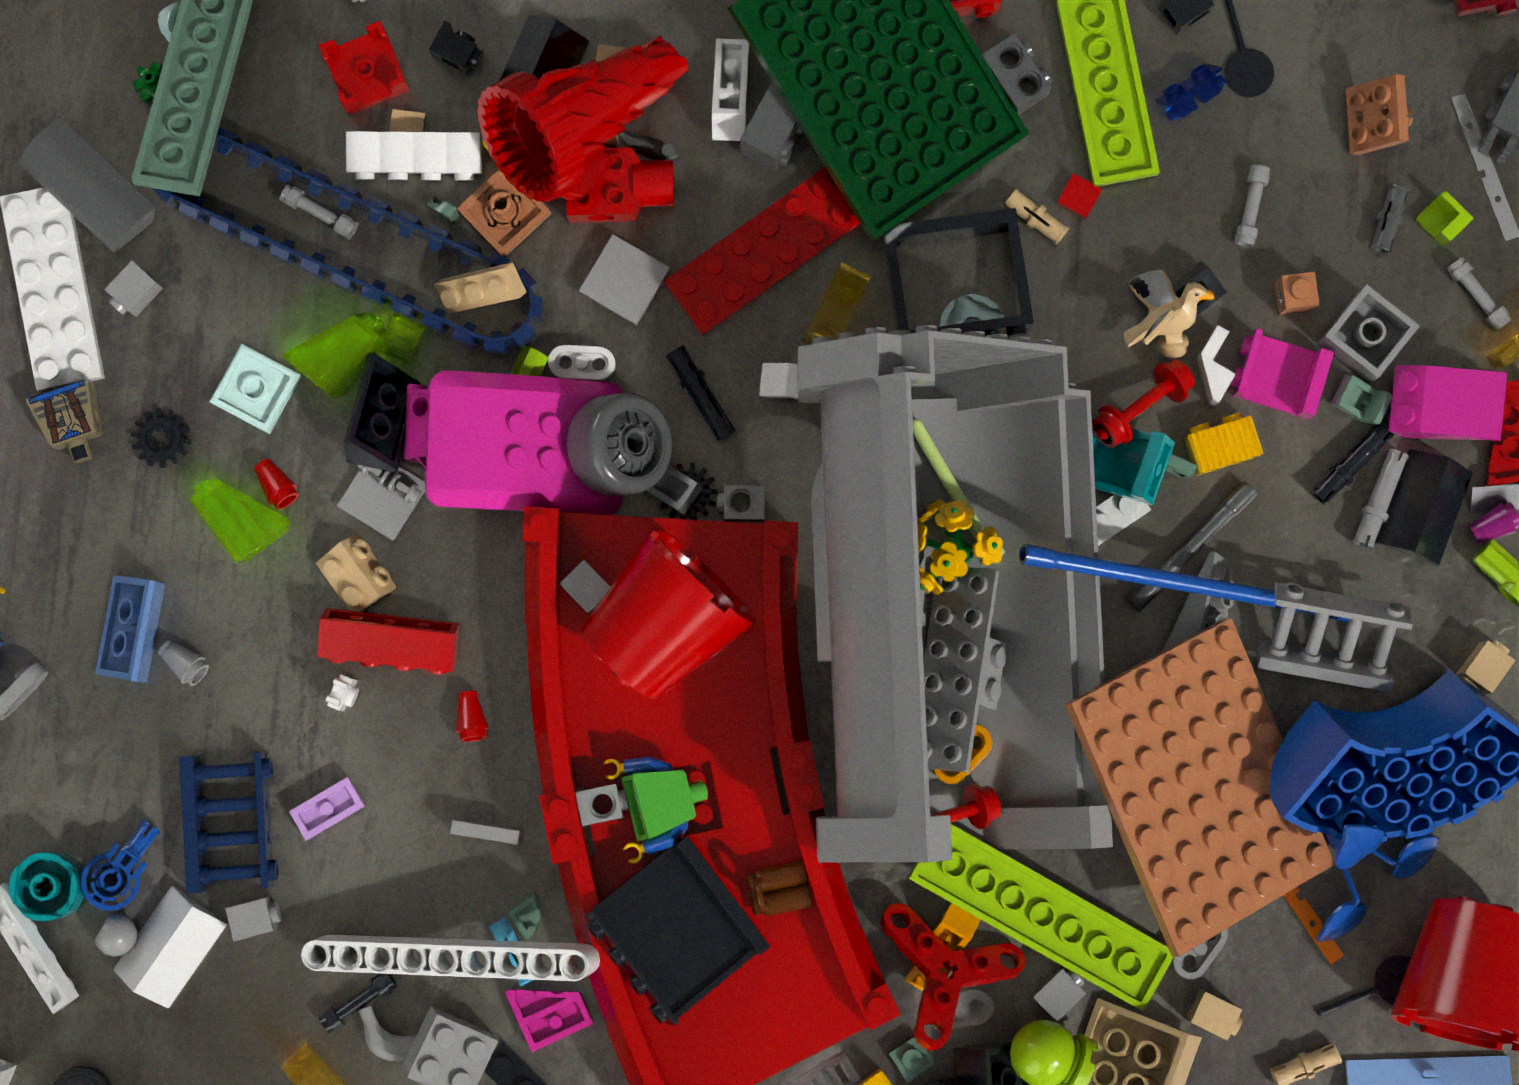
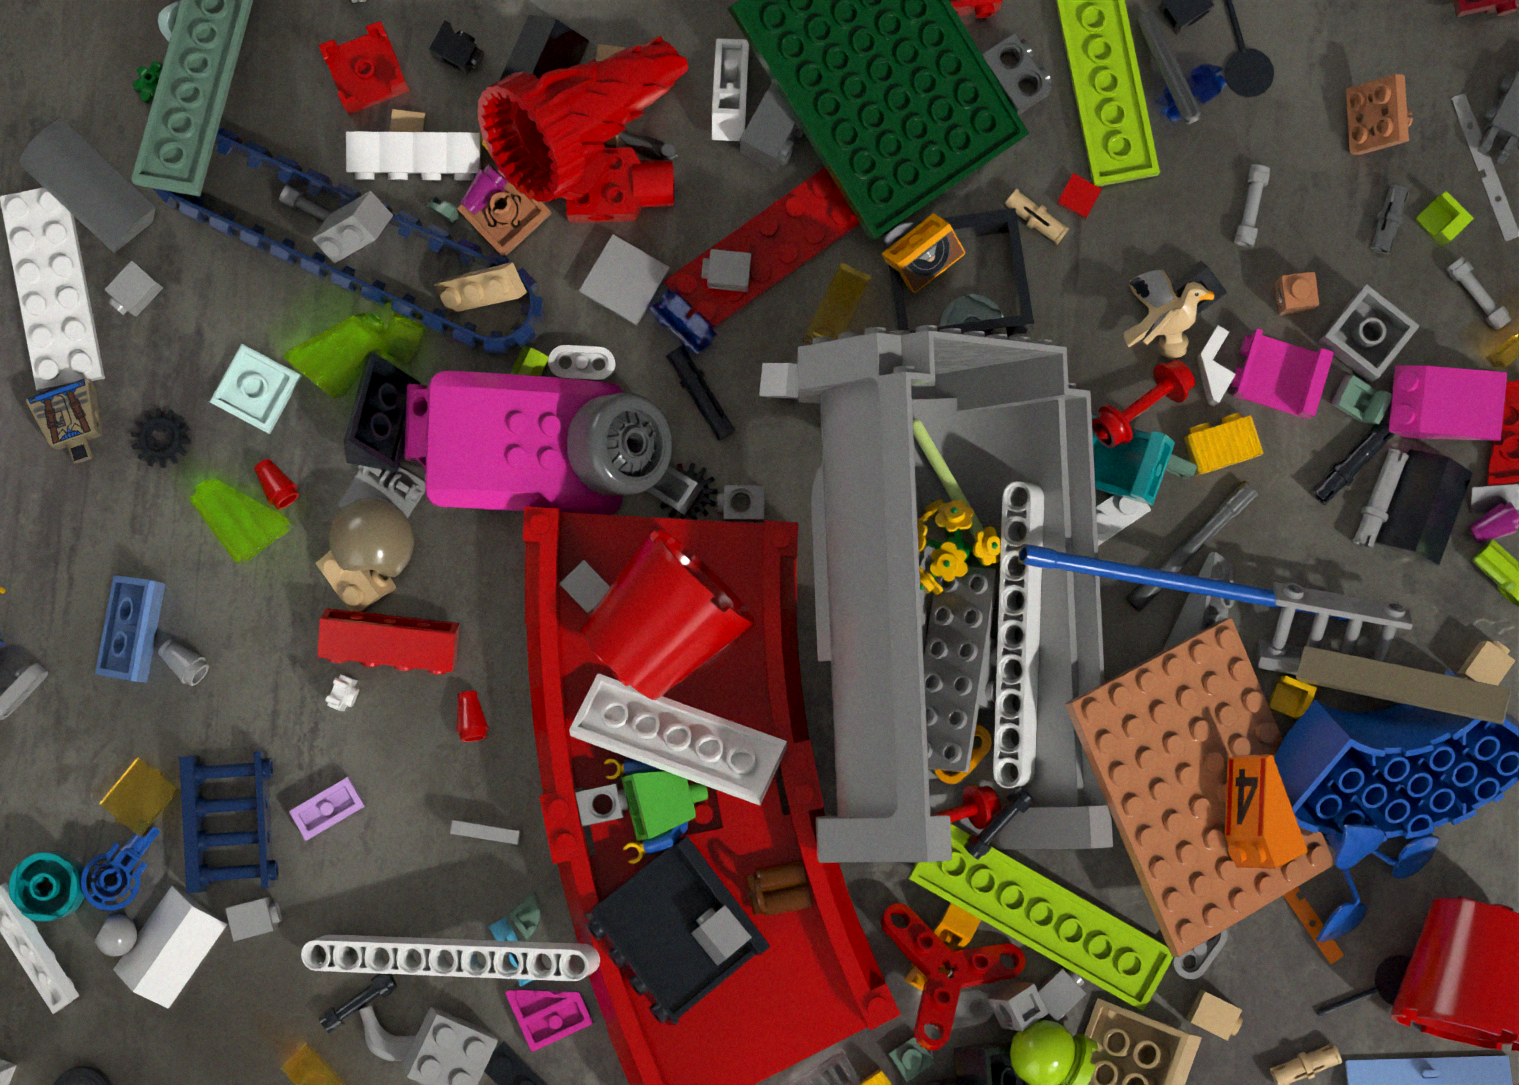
(139, 797): none -> clear yellow piece
(352, 227): none -> light grey brick
(372, 537): none -> dark tan cylinder
(483, 187): none -> magenta cone
(679, 739): none -> white plate
(693, 333): none -> clear blue hinge
(720, 934): none -> light grey brick
(727, 270): none -> light grey brick
(924, 252): none -> panel
(979, 845): none -> black bar
(1008, 649): none -> white beam
(1017, 1006): none -> light grey brick
(1169, 67): none -> dark grey axle
(1259, 815): none -> orange slope
(1291, 697): none -> yellow panel
(1404, 685): none -> dark tan tile

